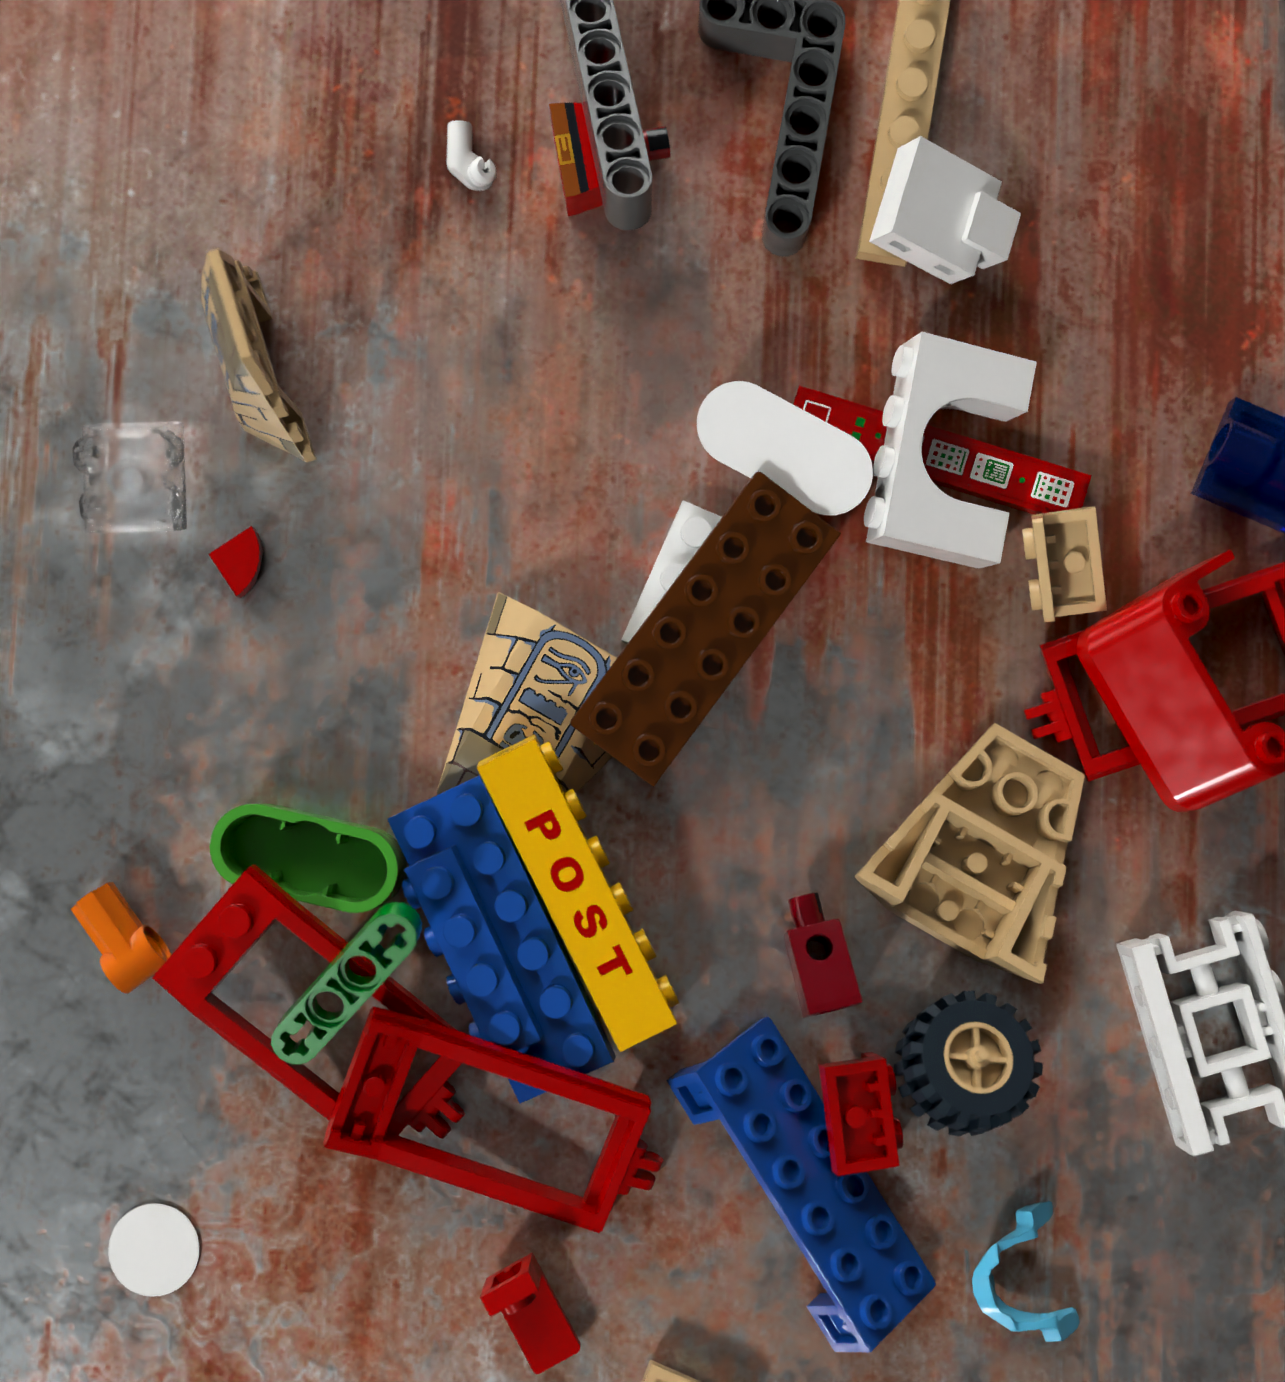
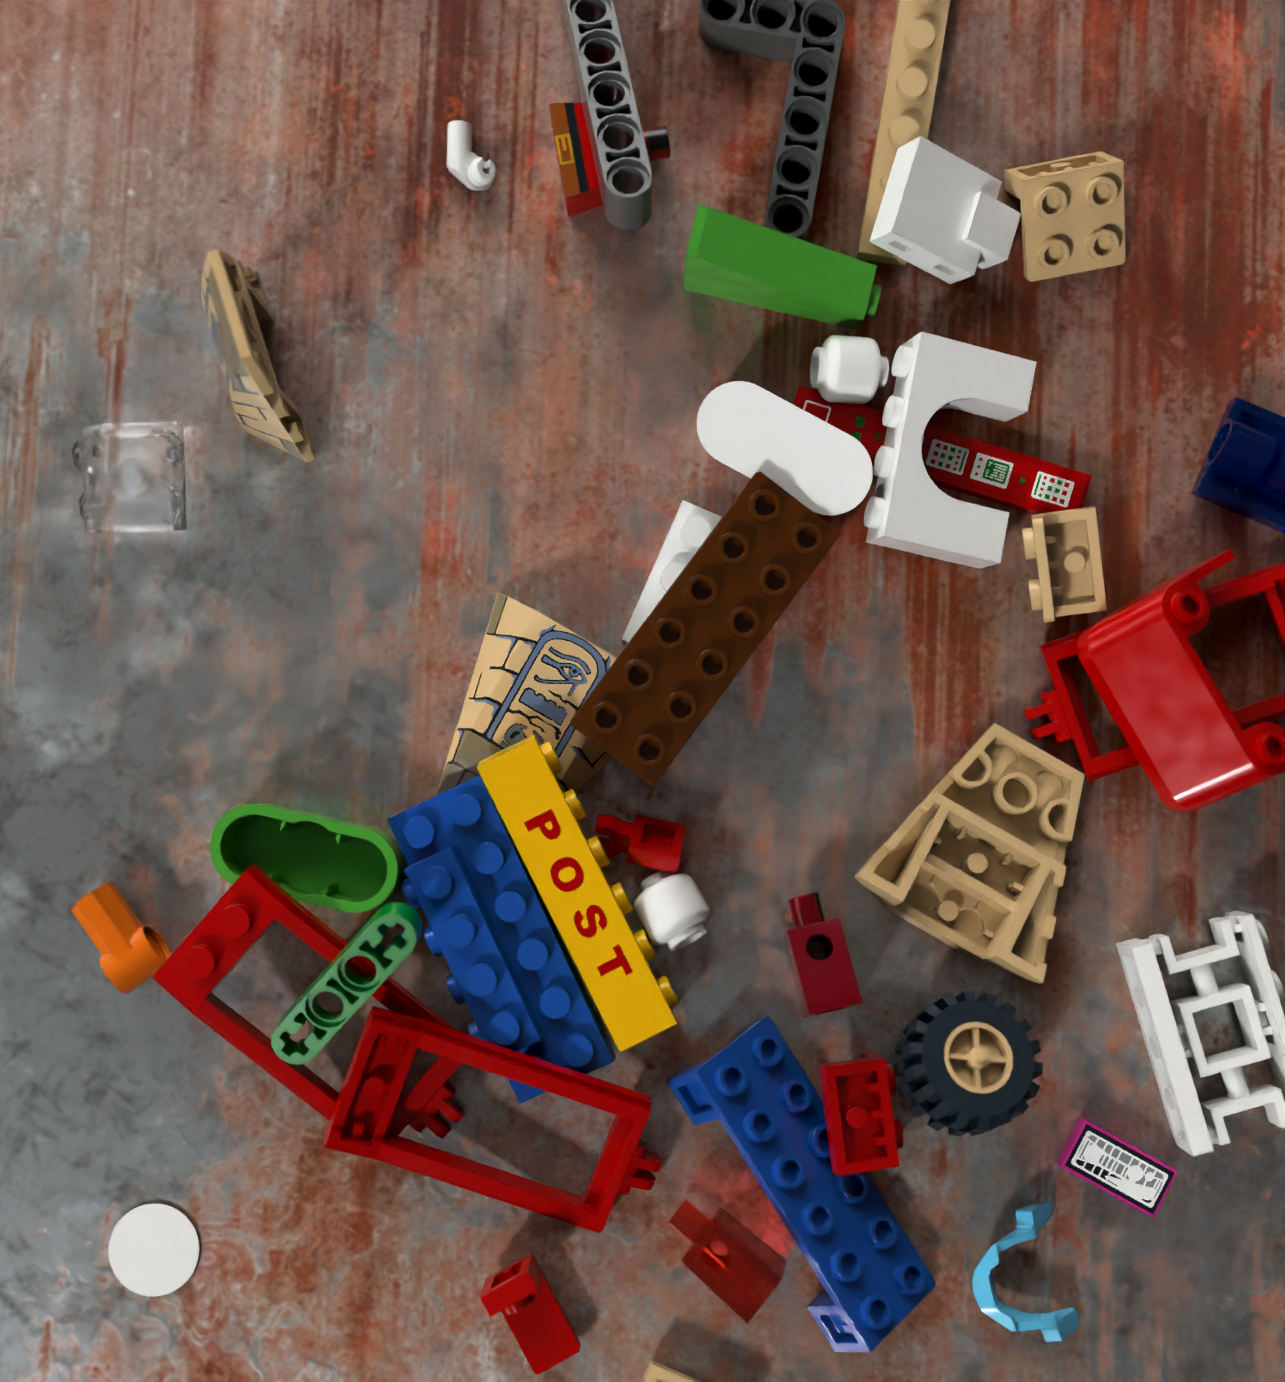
(240, 560): red tile -> none
(647, 841): none -> red plate
(671, 910): none -> white head
(739, 1278): none -> clear red torso
(777, 271): none -> bright green slope
(848, 369): none -> white head
(1070, 214): none -> tan bracket
(1116, 1167): none -> tile

